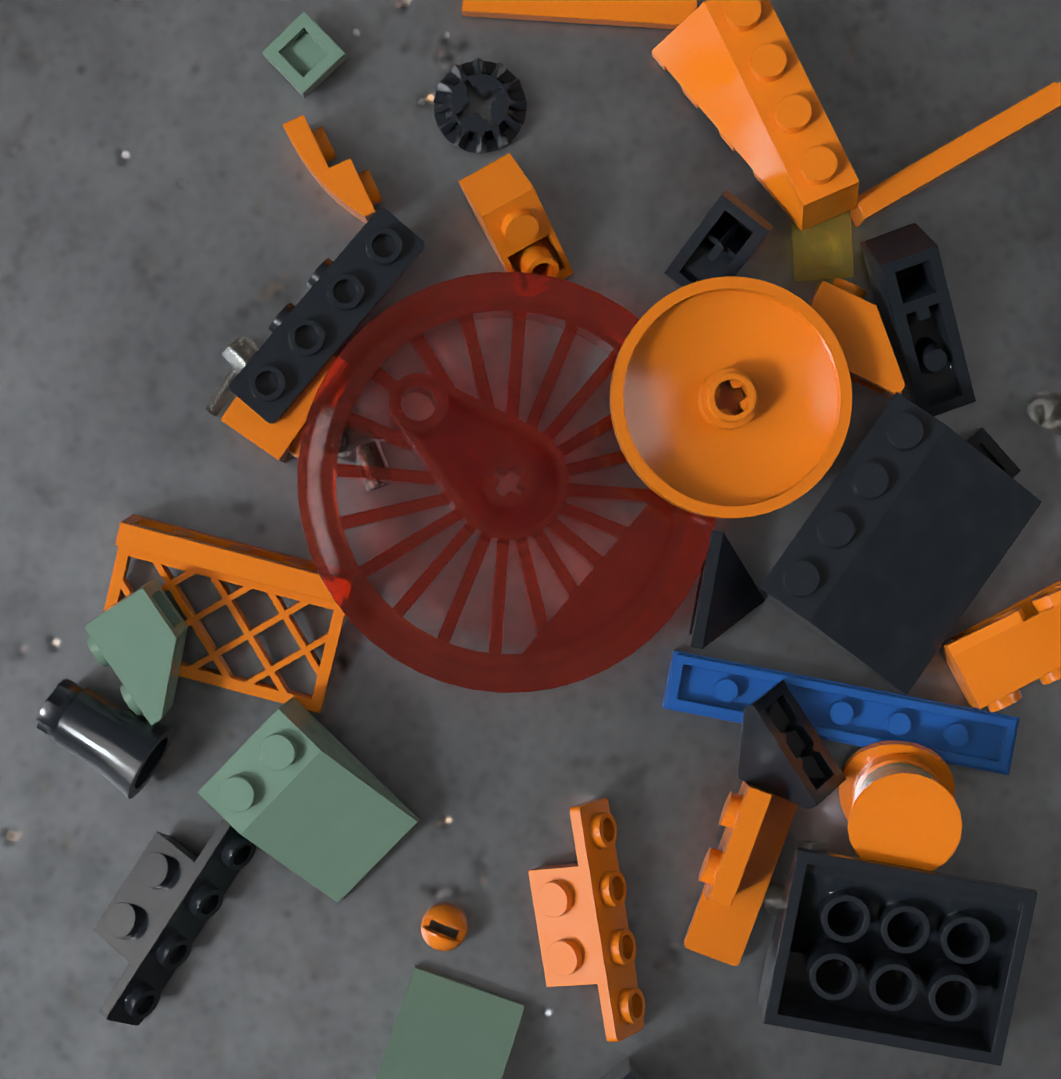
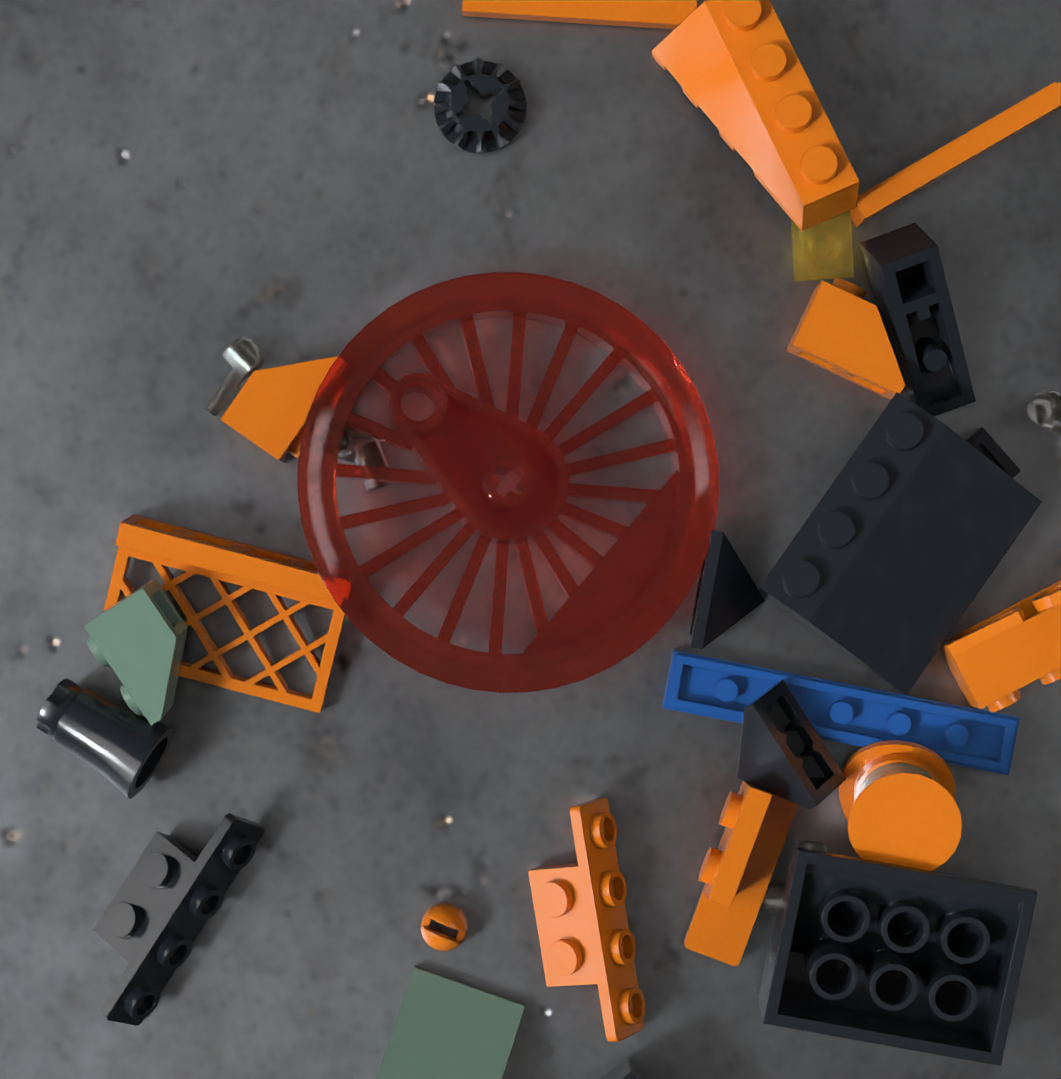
(304, 54): sand green plate -> none
(308, 802): sand green slope -> none
(328, 314): black bracket -> none
(348, 188): orange slope -> none
(514, 219): orange slope -> none
(720, 242): black slope -> none
(731, 397): orange dish -> none

